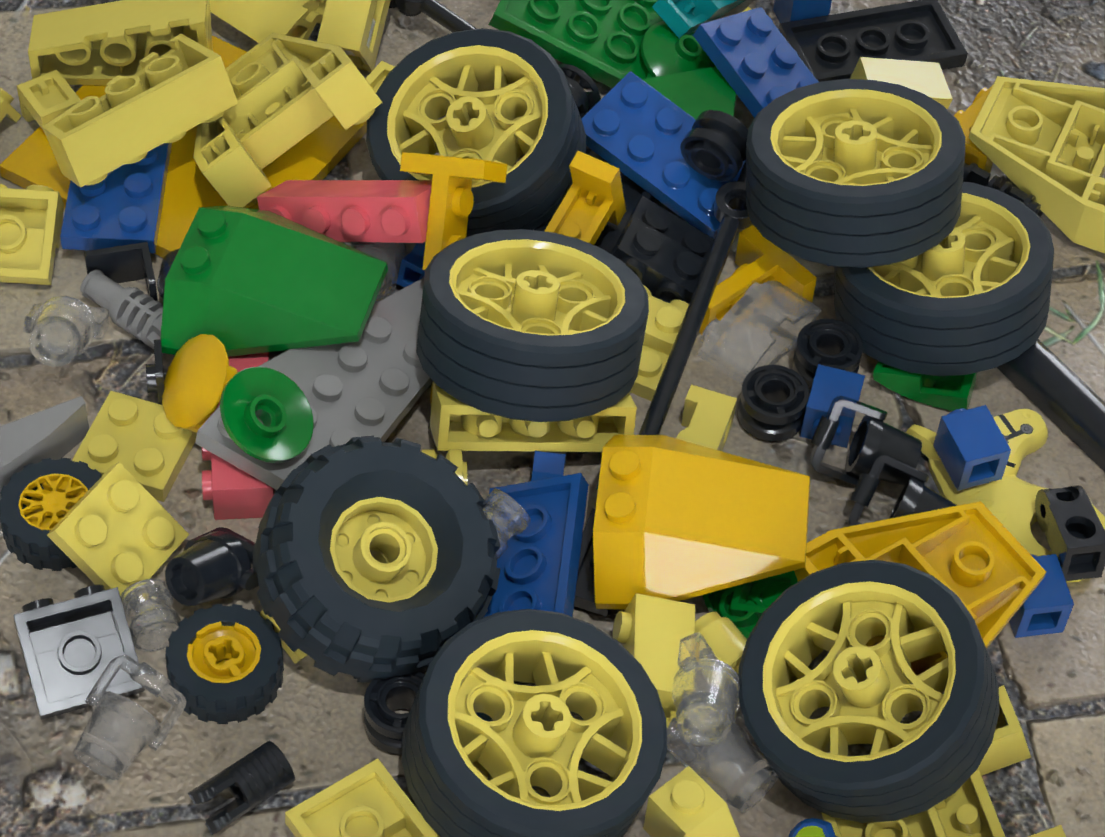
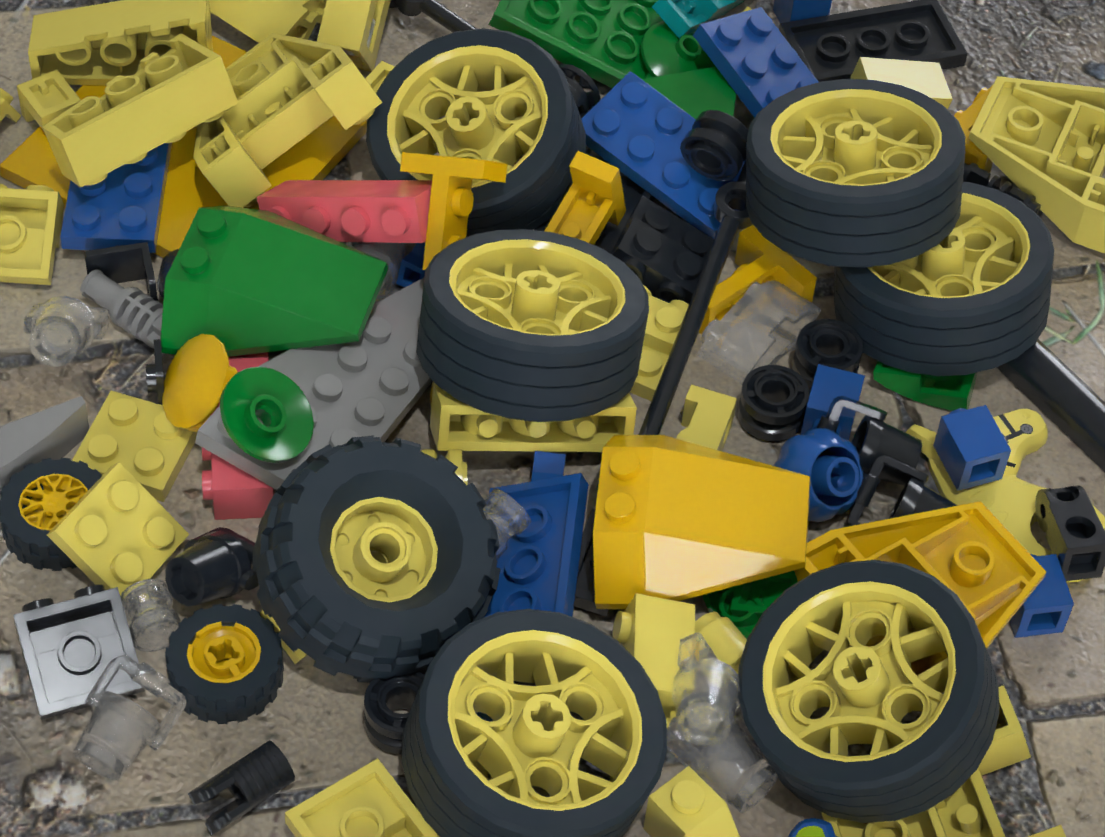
(833, 477): none -> blue plant

